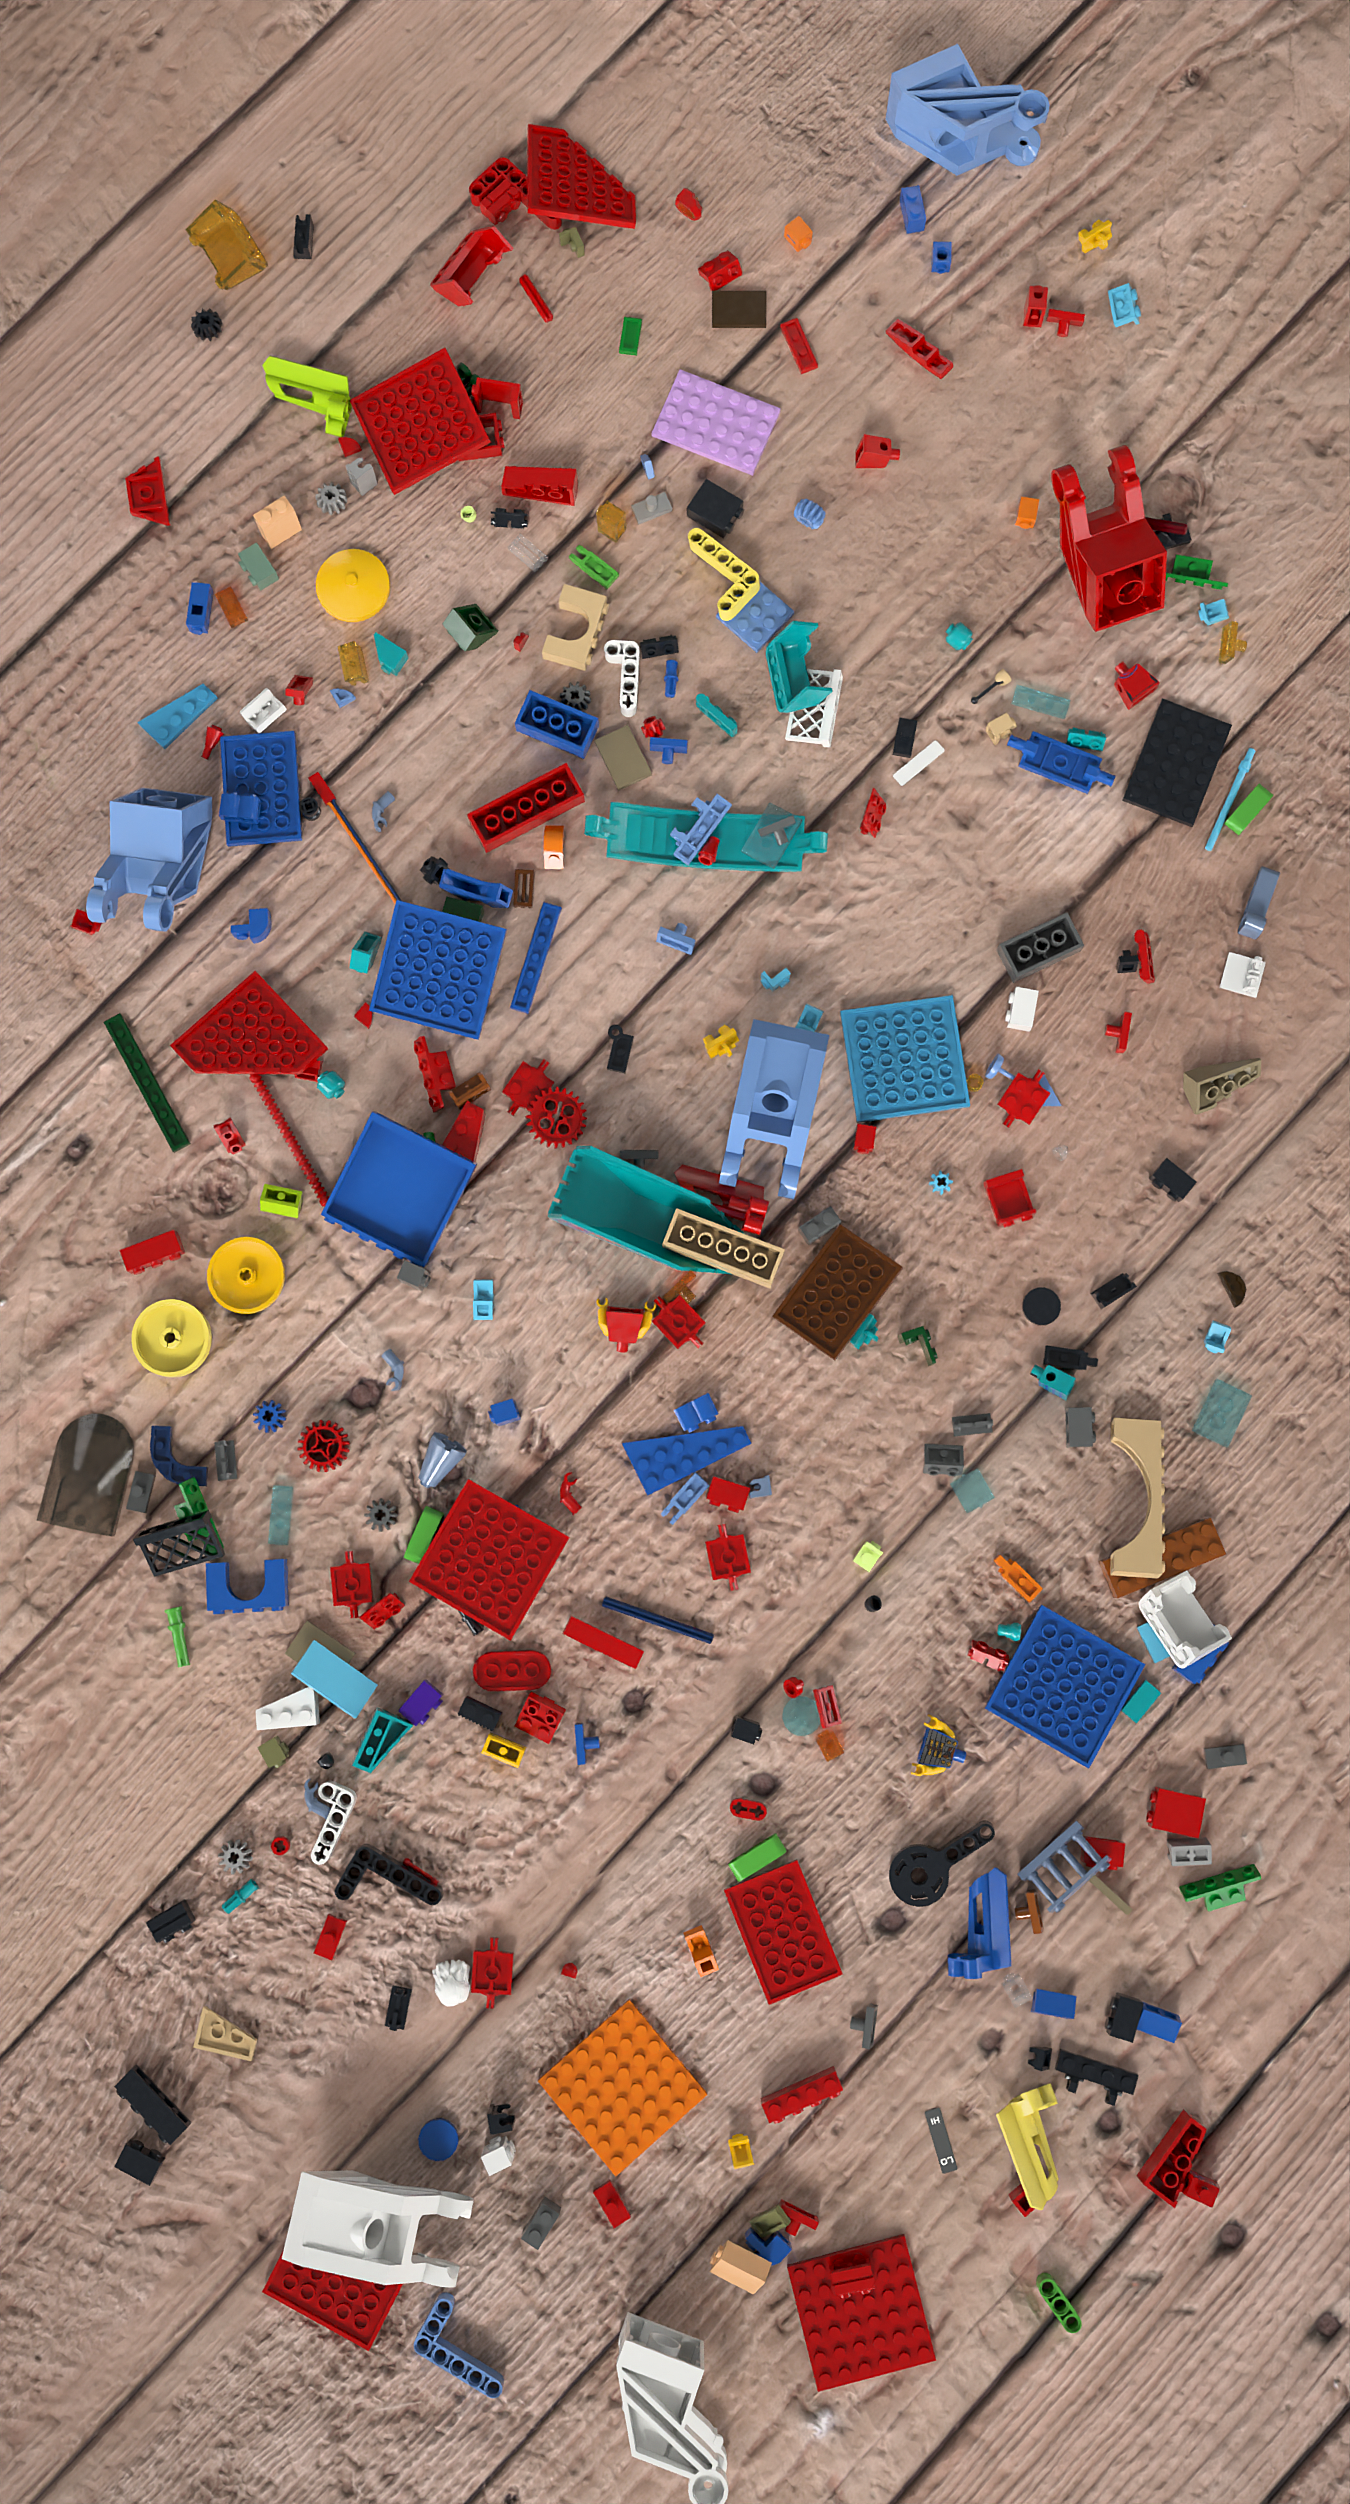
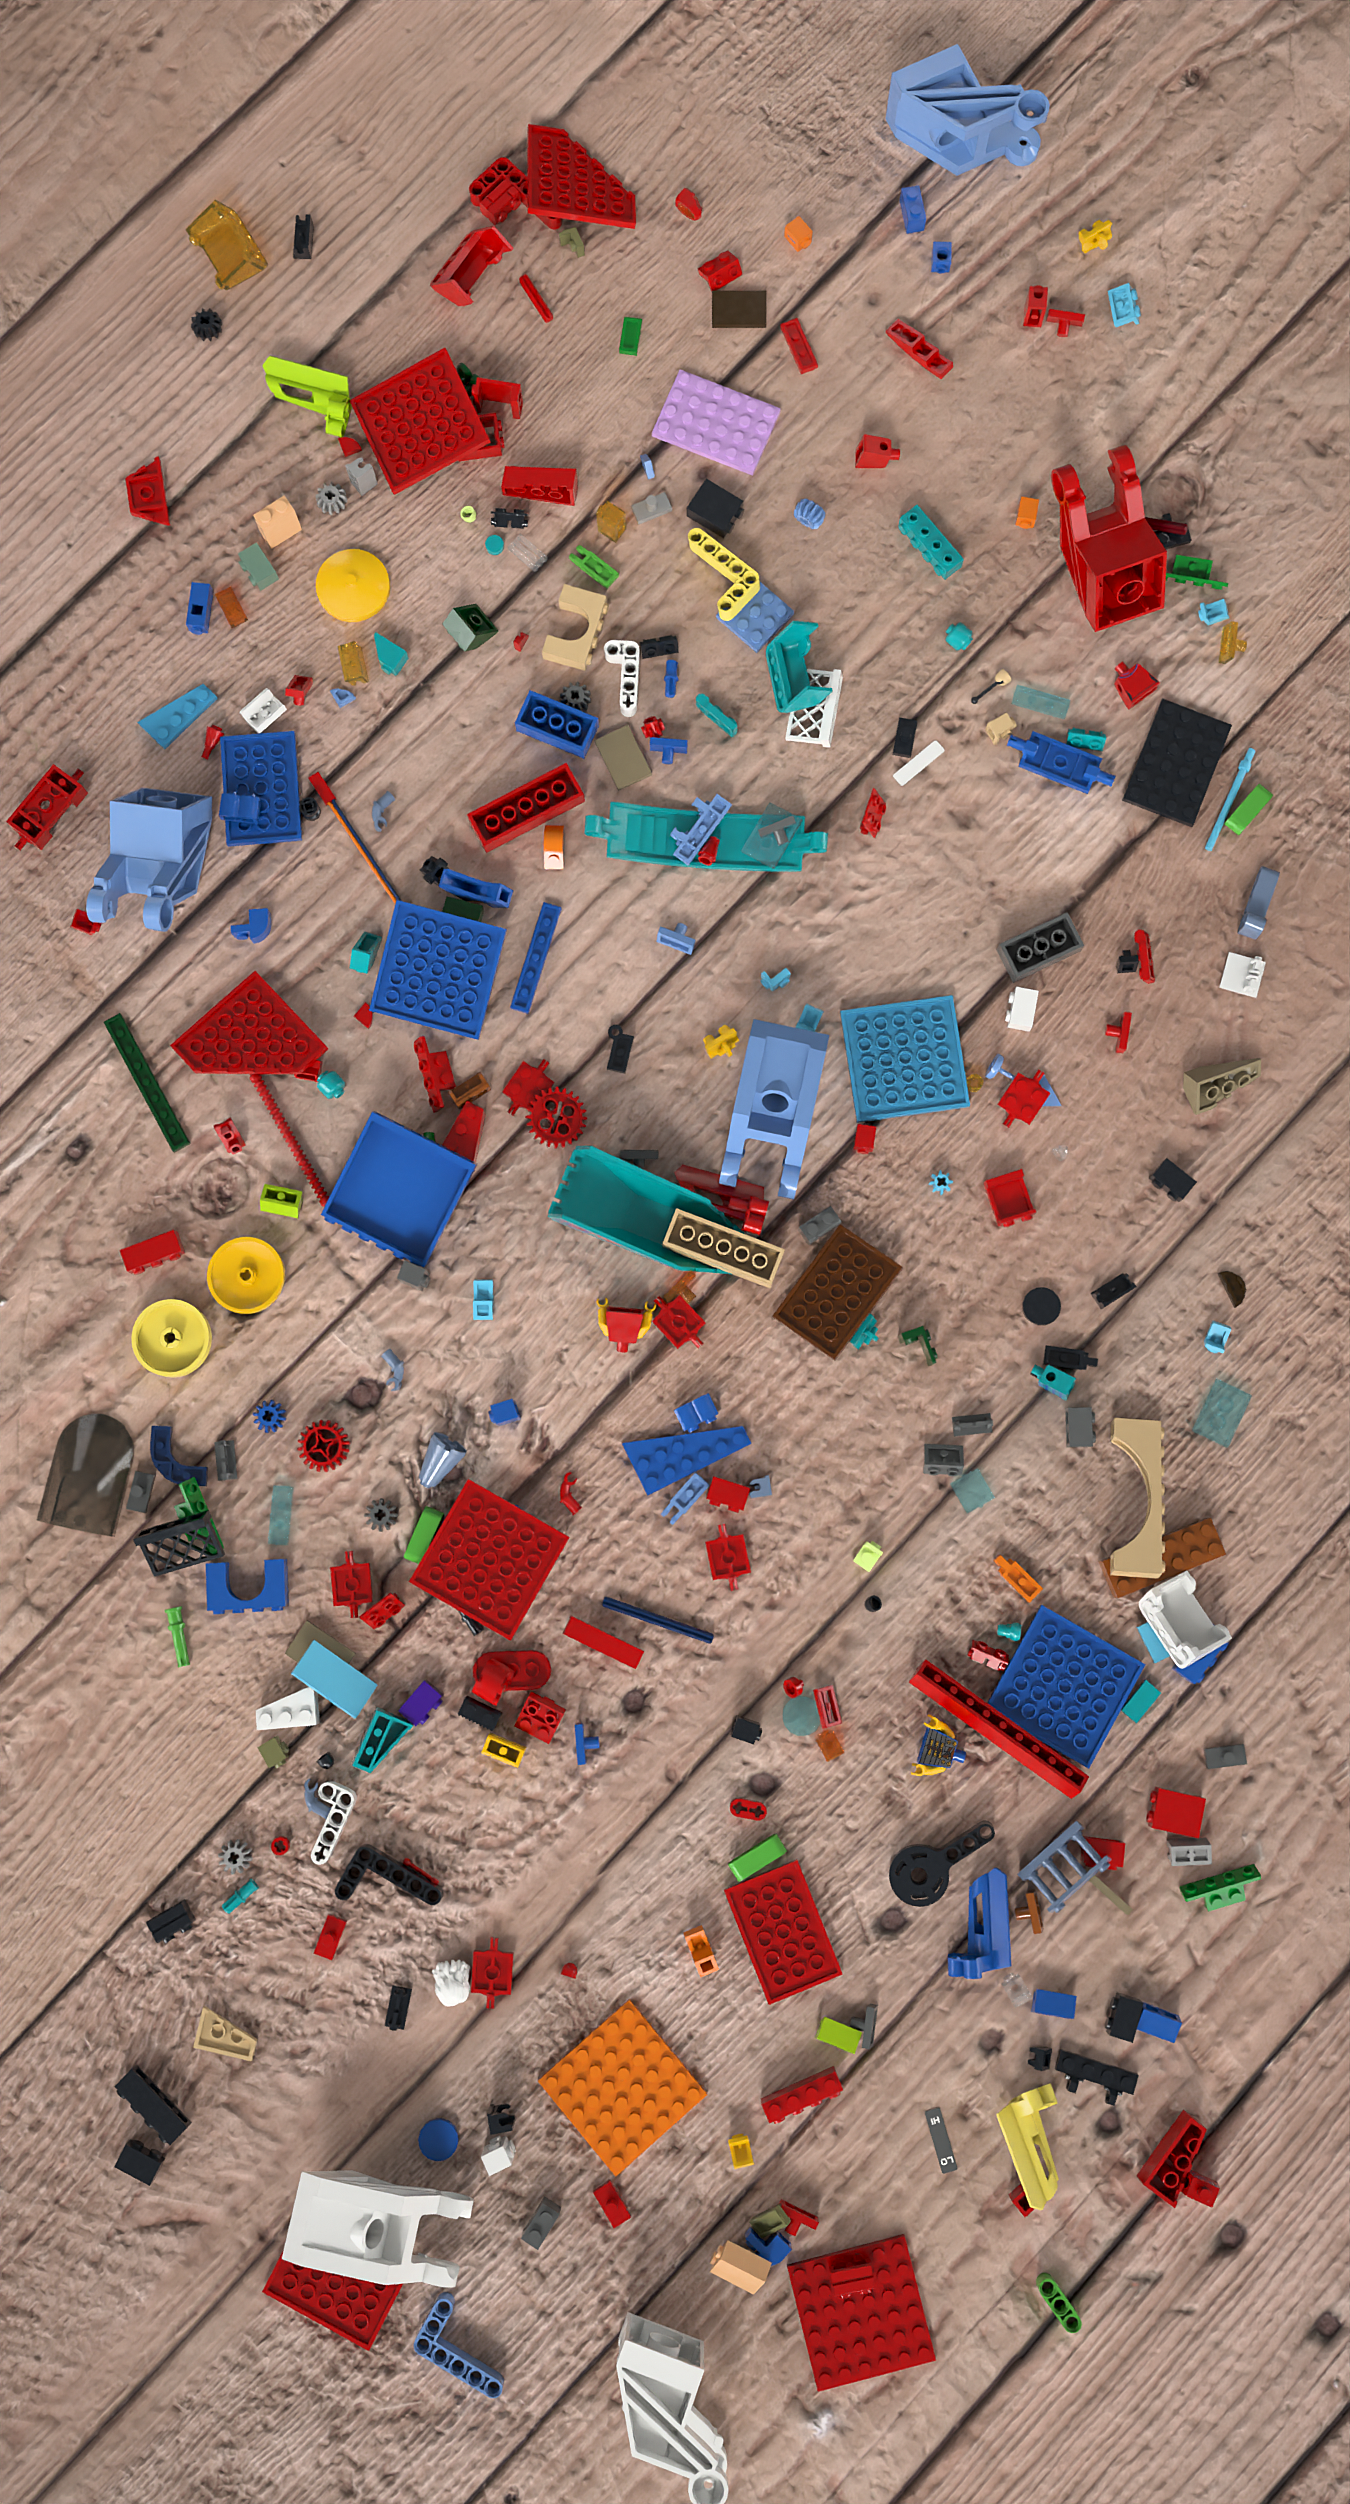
(35, 823): none -> red brick
(493, 1681): none -> red brick
(494, 545): none -> teal tile
(523, 904): reddish brown tile -> none
(838, 2035): none -> lime hinge
(930, 542): none -> teal brick
(999, 1729): none -> red brick

